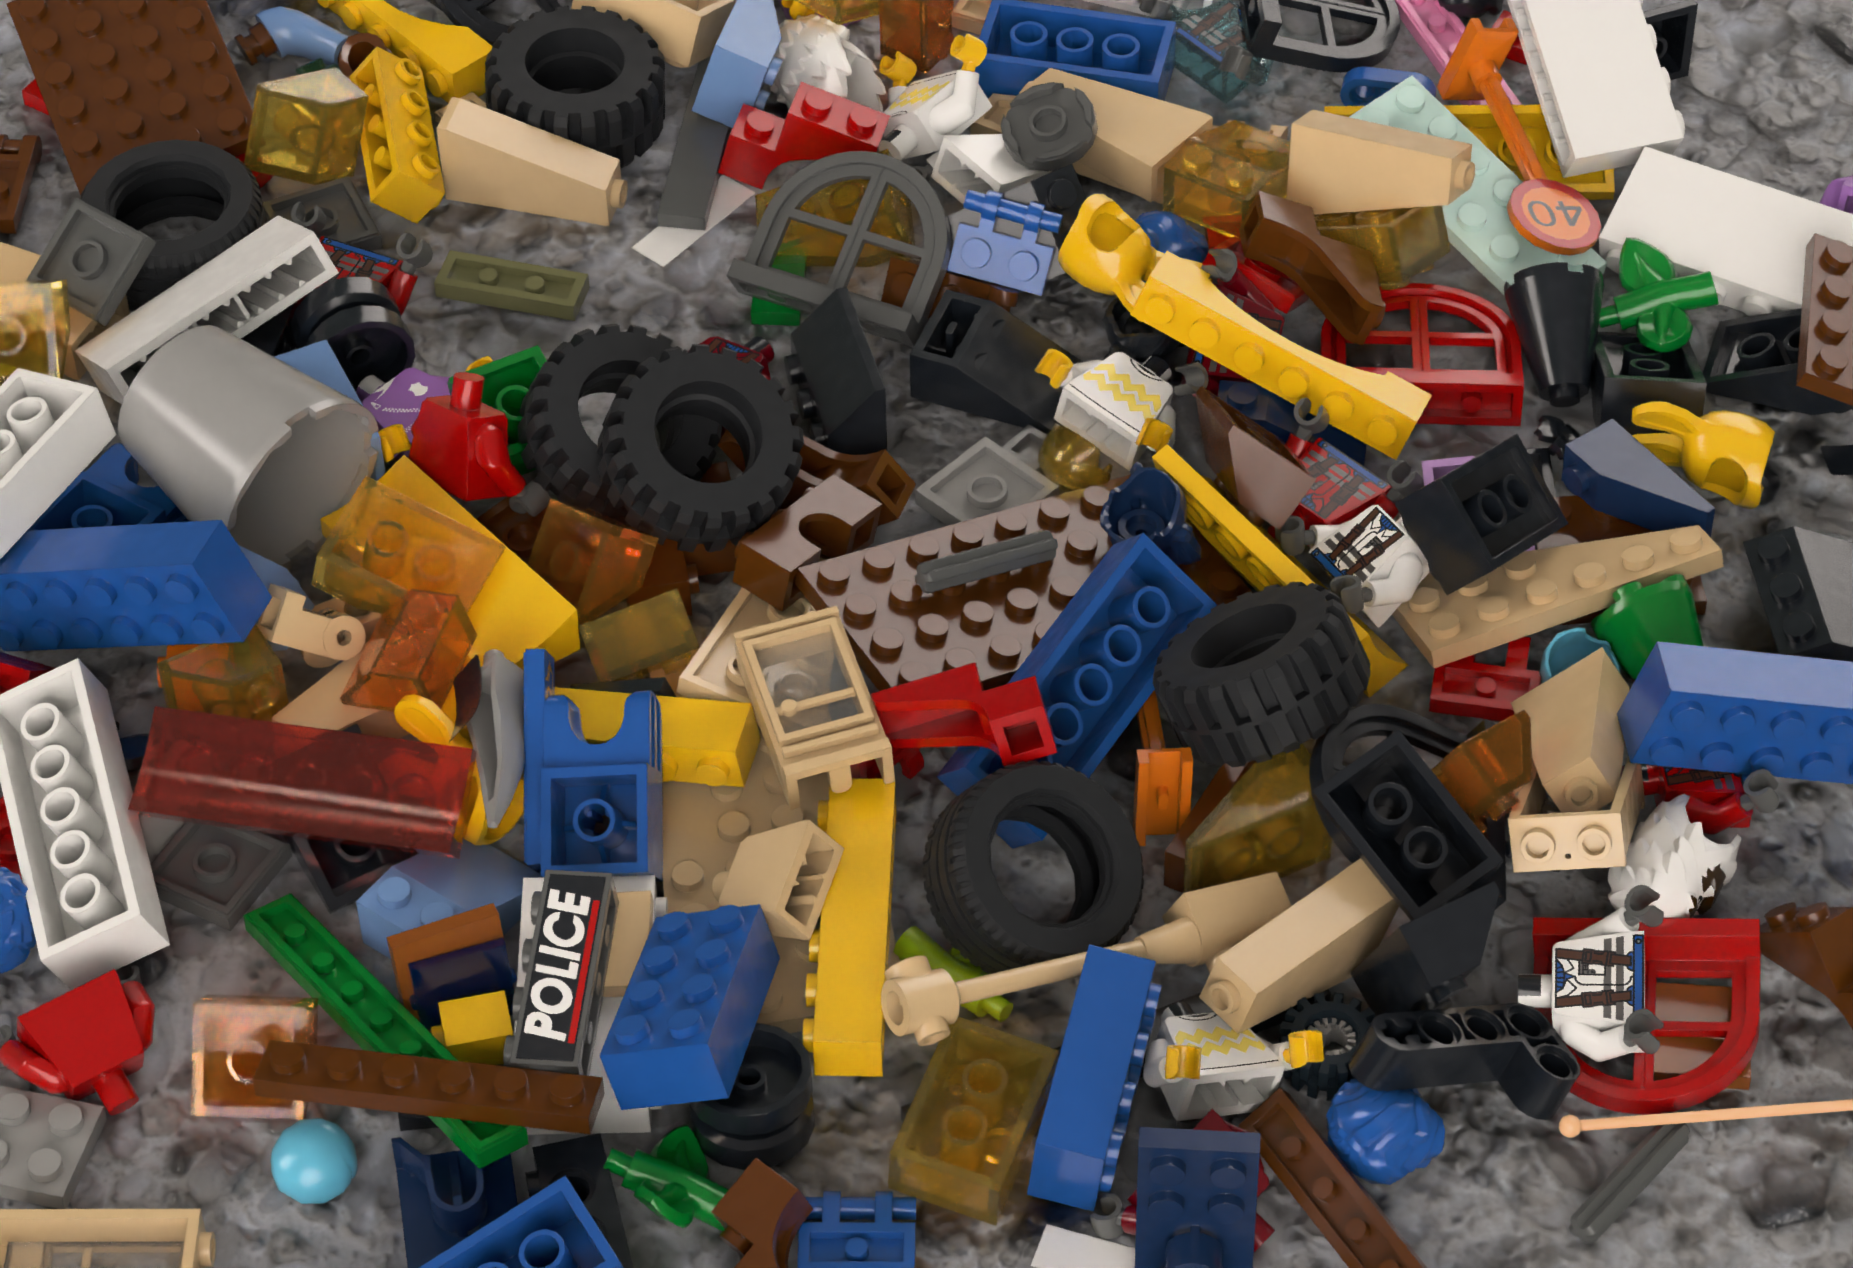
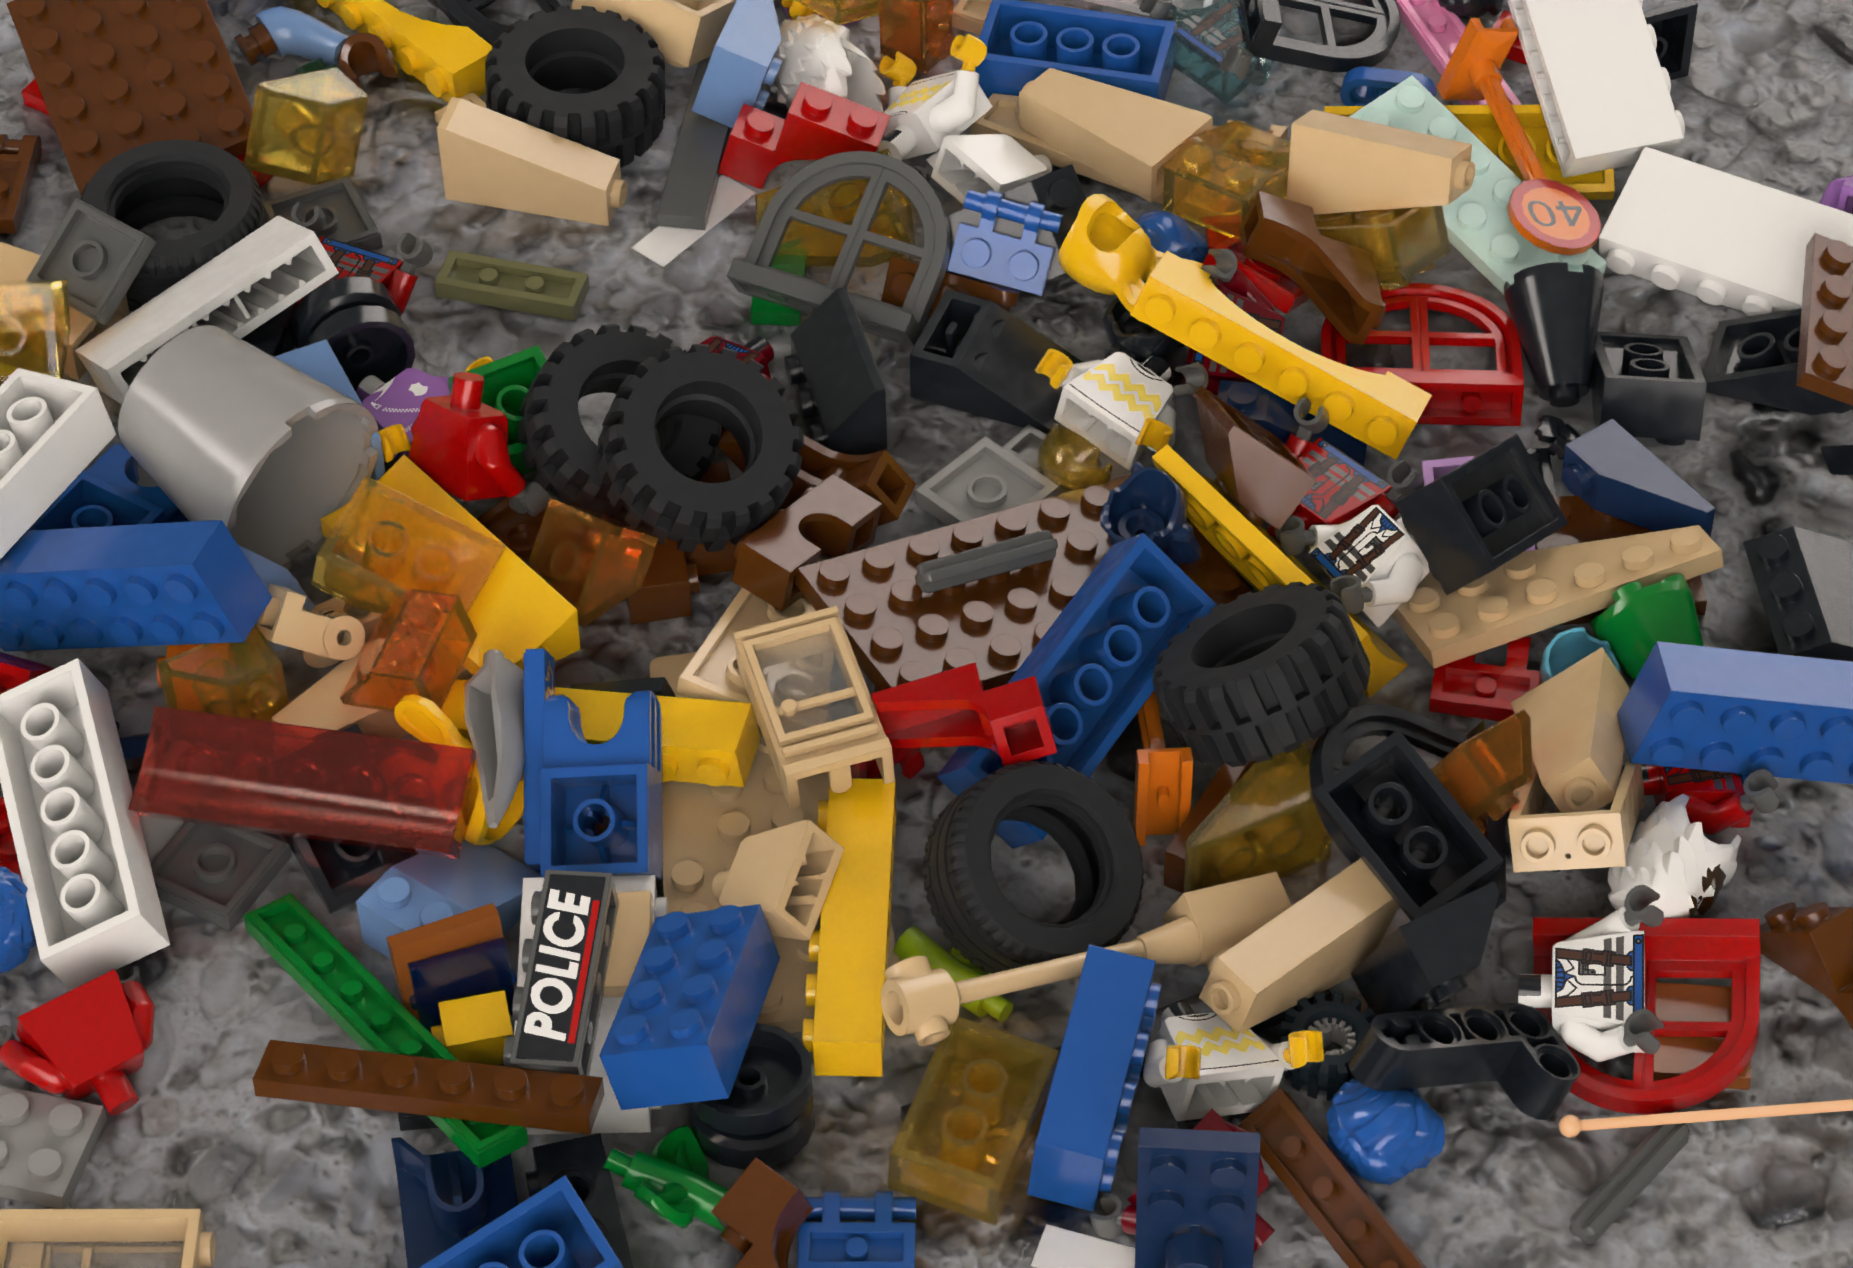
(229, 1045): clear orange slope -> none
(313, 1161): medium azure hair -> none
(398, 137): yellow brick -> none
(467, 693): black sticker -> none
(641, 639): clear yellow slope -> none
(1049, 127): dark grey tile -> none
(1656, 297): green plant -> none
(1716, 451): yellow piece -> none

